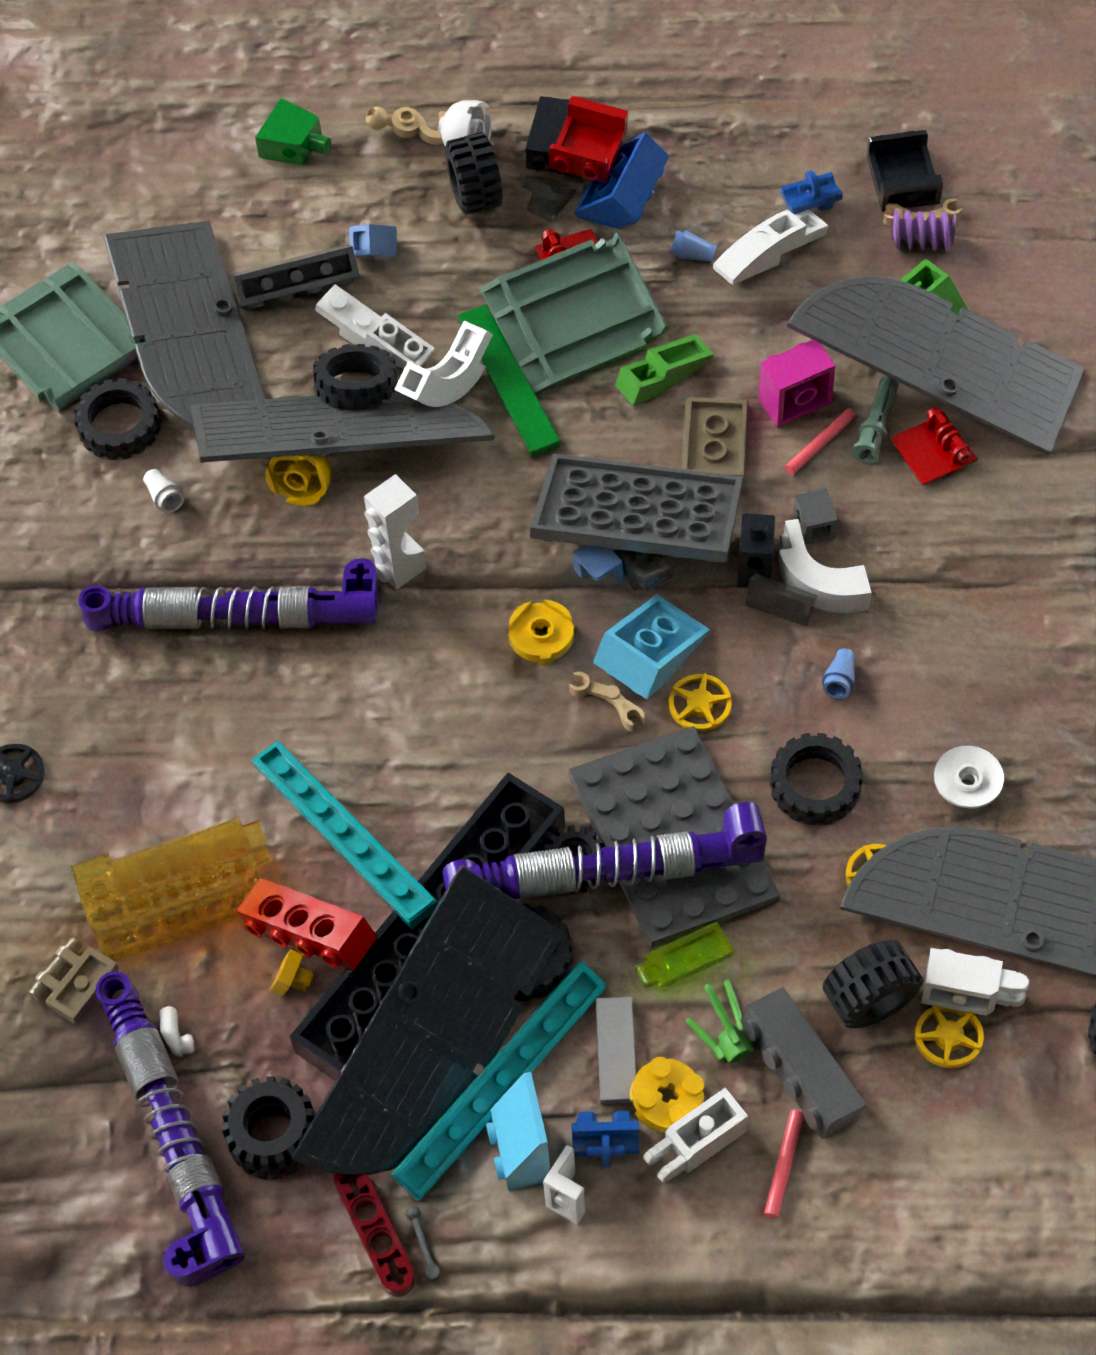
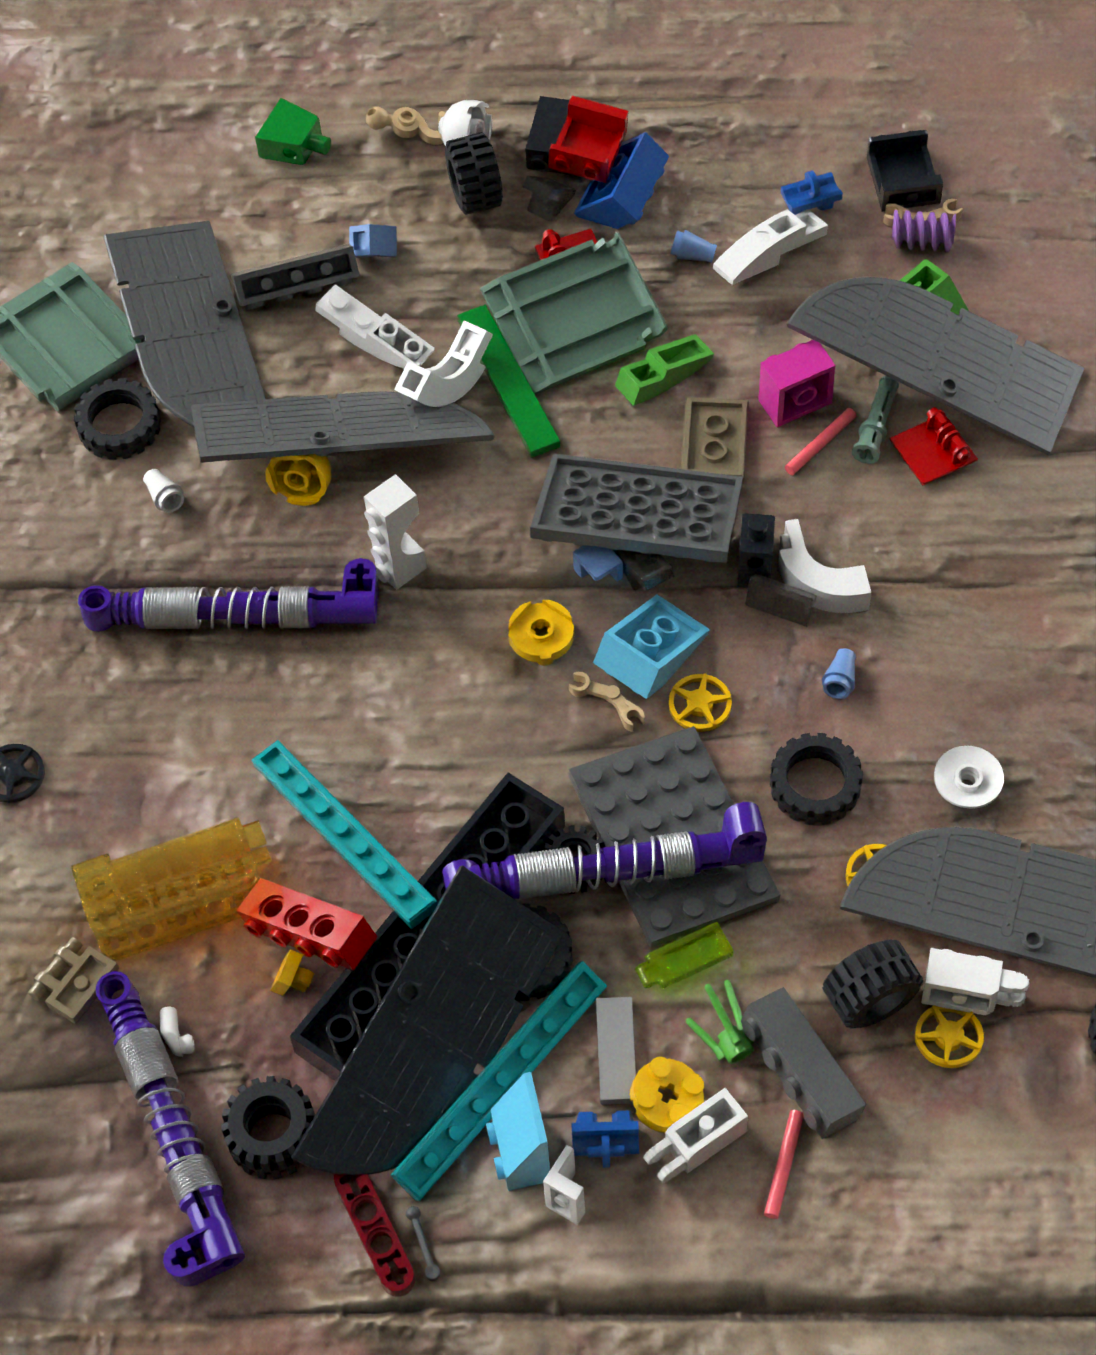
(359, 393): black tyre -> none
(815, 516): dark grey brick -> none

